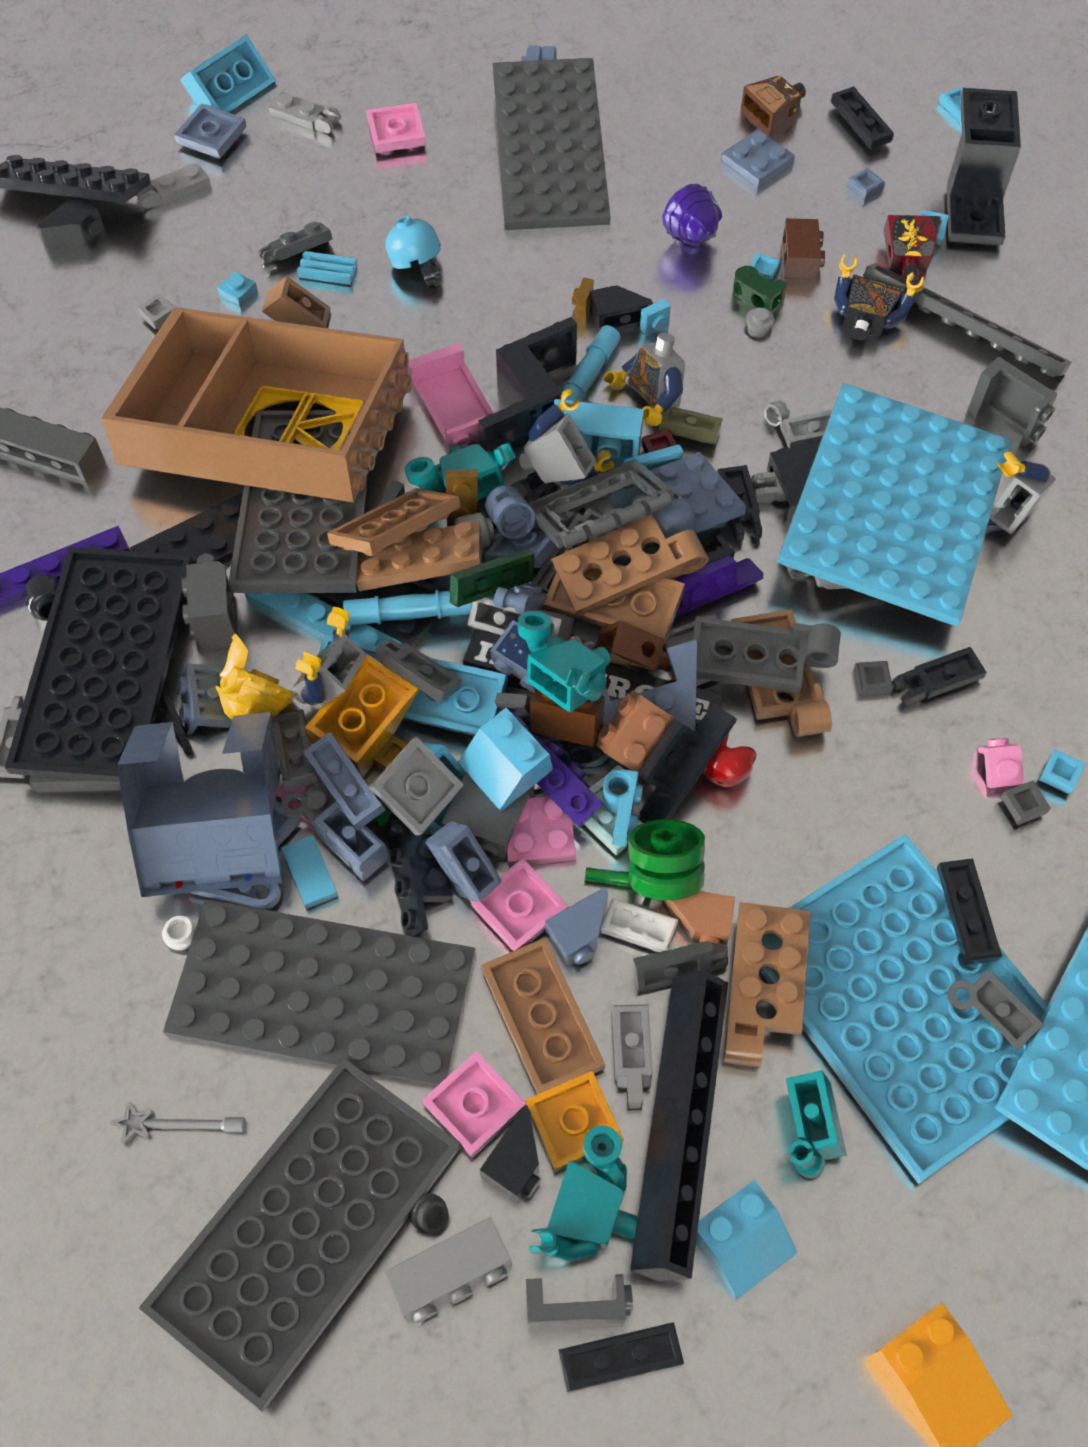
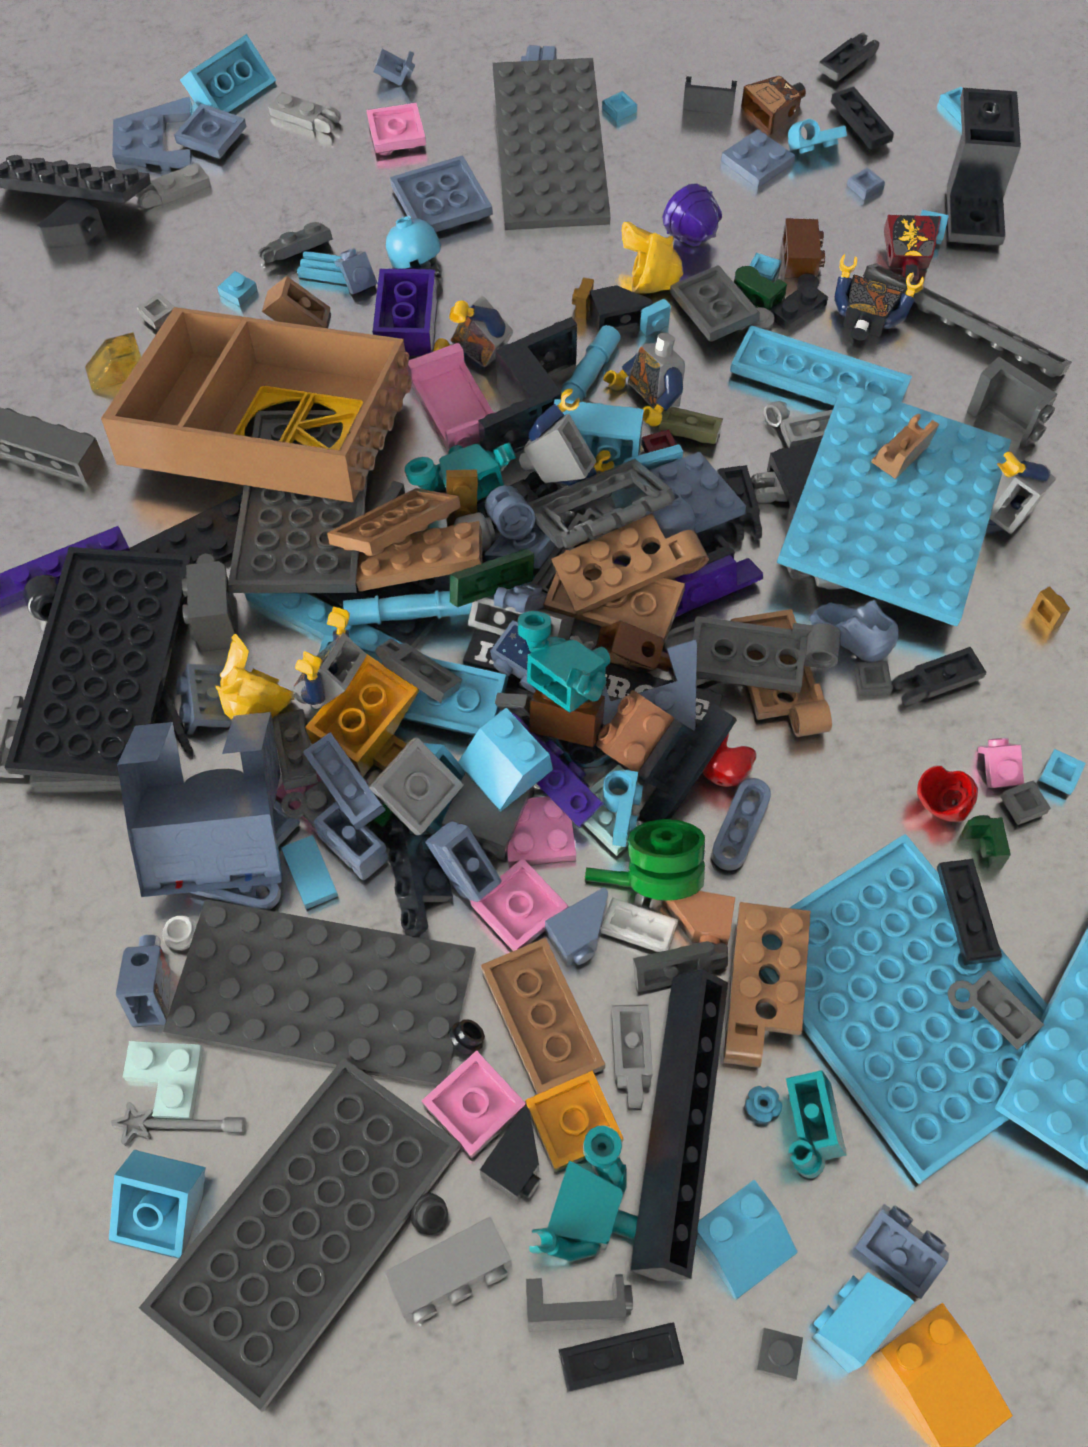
(113, 361): none -> clear yellow slope
(141, 136): none -> sand blue wing
(144, 983): none -> sand blue torso
(155, 1203): none -> medium azure slope
(174, 1068): none -> light aqua plate
(356, 270): none -> sand blue bracket
(393, 67): none -> sand blue bracket
(407, 308): none -> dark purple brick
(442, 194): none -> sand blue plate
(467, 1036): none -> black plate
(478, 330): none -> torso
(619, 106): none -> medium azure tile
(656, 262): none -> yellow head
(709, 98): none -> black hinge
(714, 303): none -> dark grey plate
(741, 812): none -> sand blue plate
(761, 1113): none -> medium azure plate
(779, 1354): none -> dark grey plate
(800, 304): none -> black hinge
(810, 368): none -> medium azure plate
(814, 136): none -> medium azure plate
(848, 56): none -> black hinge
(860, 1320): none -> medium azure slope
(863, 630): none -> sand blue piece
(903, 1250): none -> sand blue bracket
(905, 447): none -> medium nougat hinge
(943, 788): none -> red helmet
(993, 839): none -> dark green bracket
(1050, 608): none -> pearl gold plate

